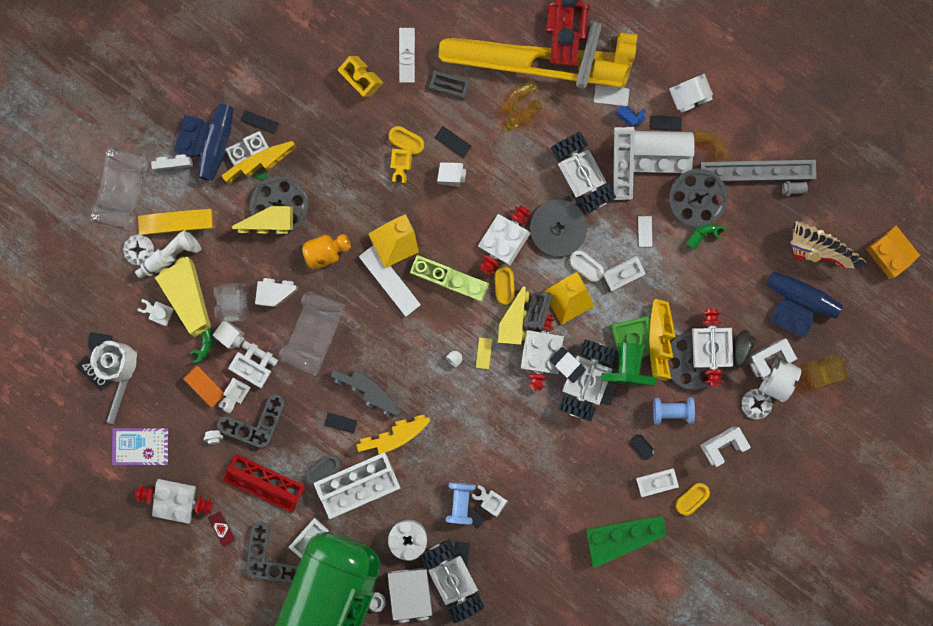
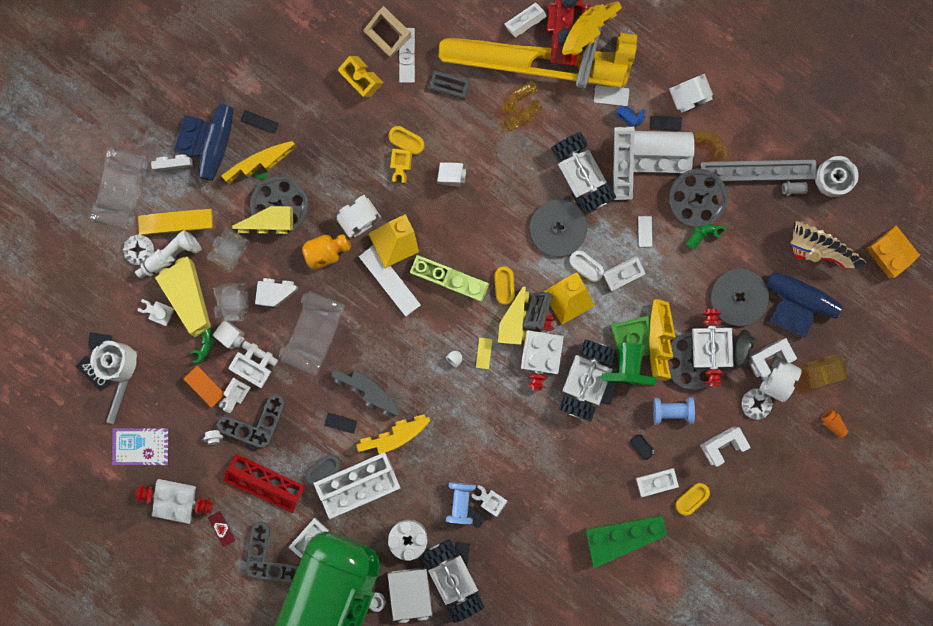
(228, 249): none -> clear brick
(246, 148): white slope -> none
(358, 217): none -> white brick
(395, 24): none -> tan tile
(452, 141): black sticker -> none
(504, 239): white plate -> none
(525, 20): none -> white plate
(567, 364): sticker -> none
(586, 27): none -> yellow slope
(741, 312): none -> dark grey piece
(834, 423): none -> orange cone
(841, 167): none -> white brick

